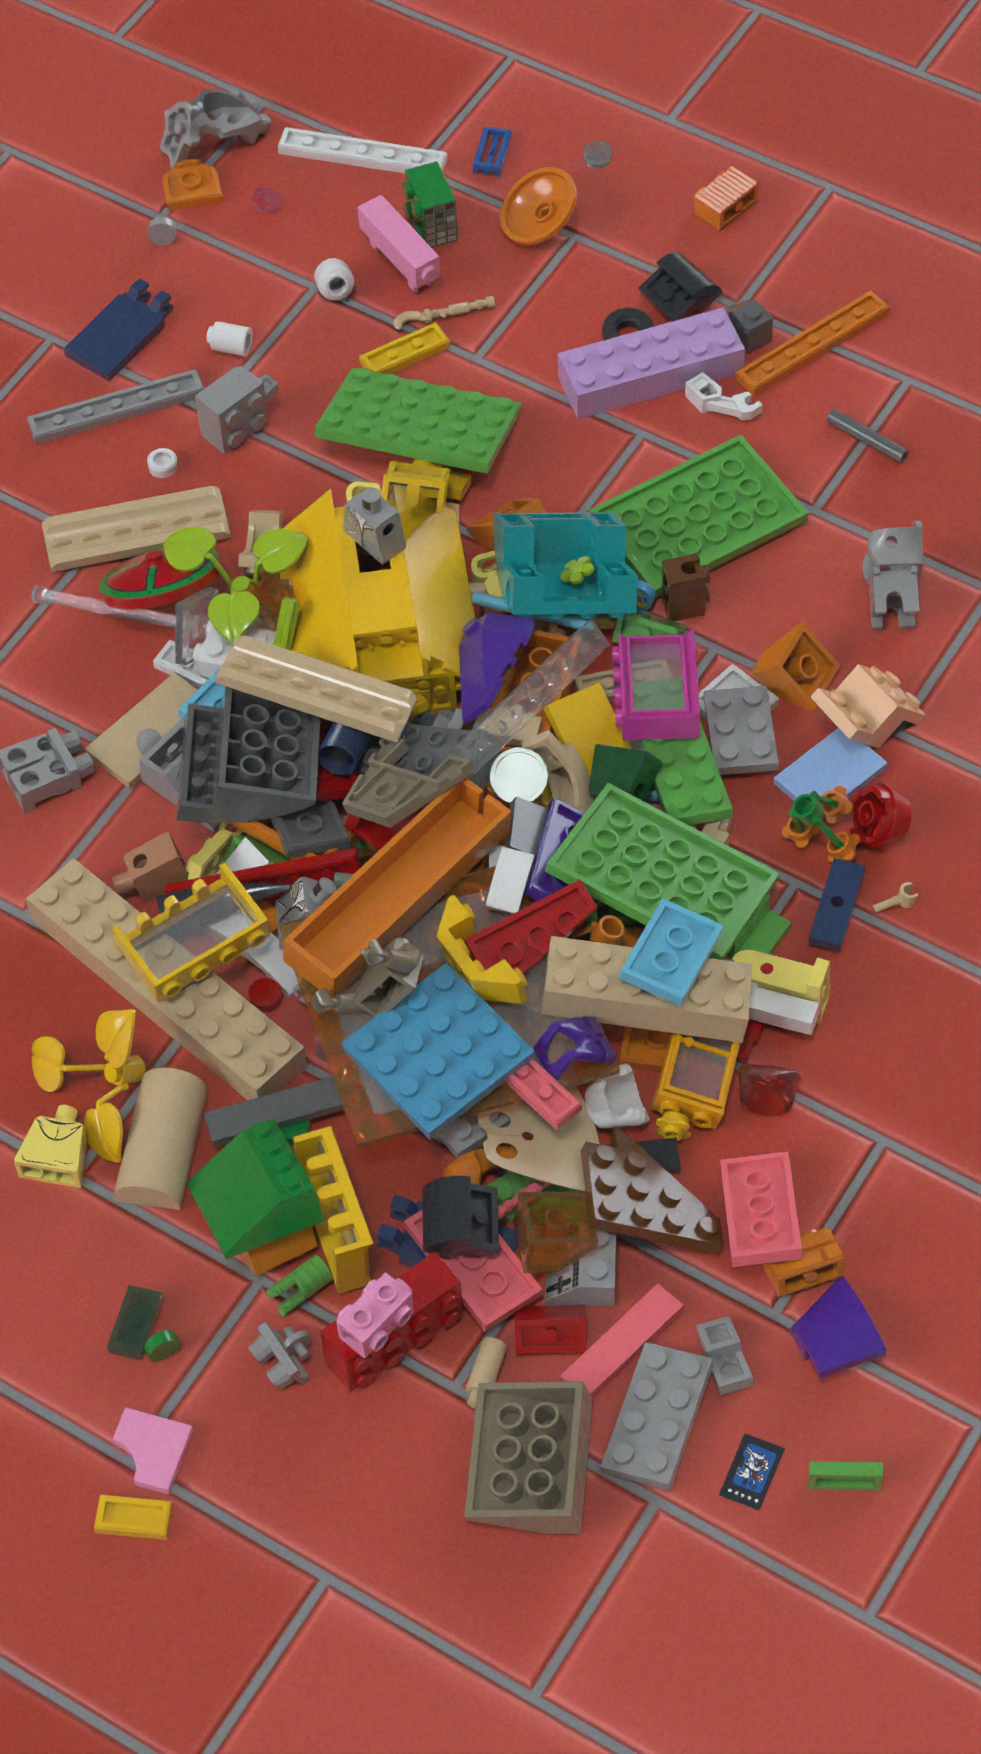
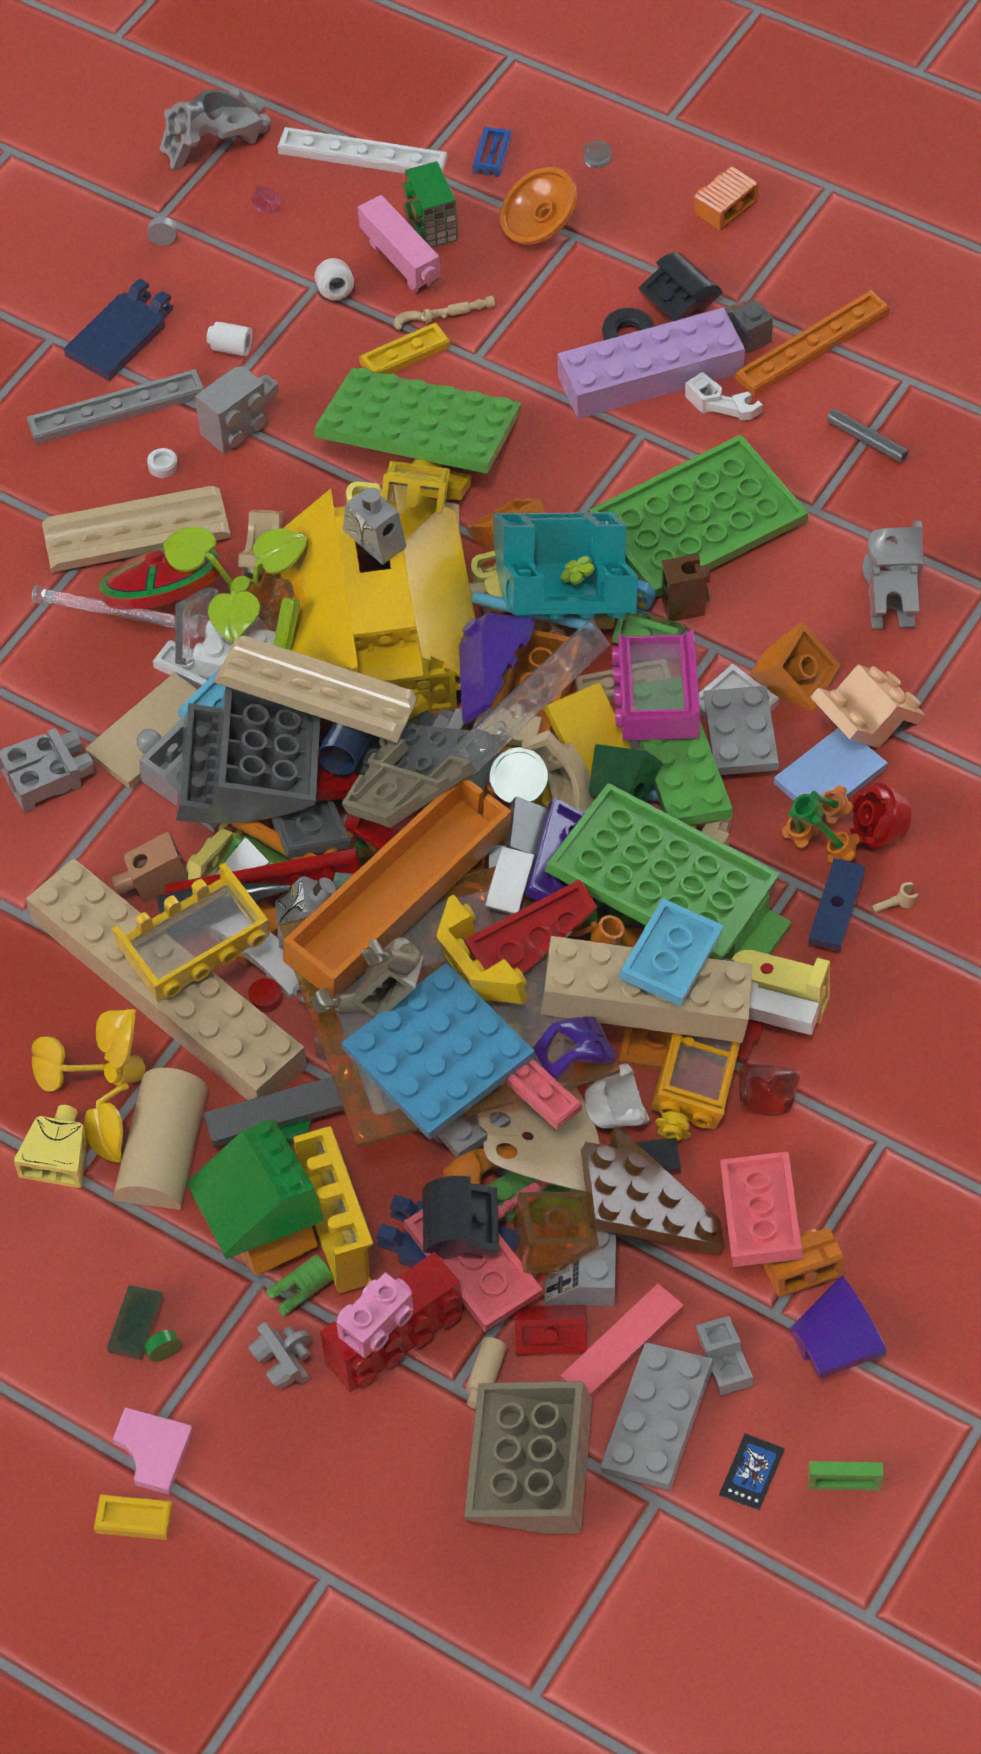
(191, 185): orange tile -> none

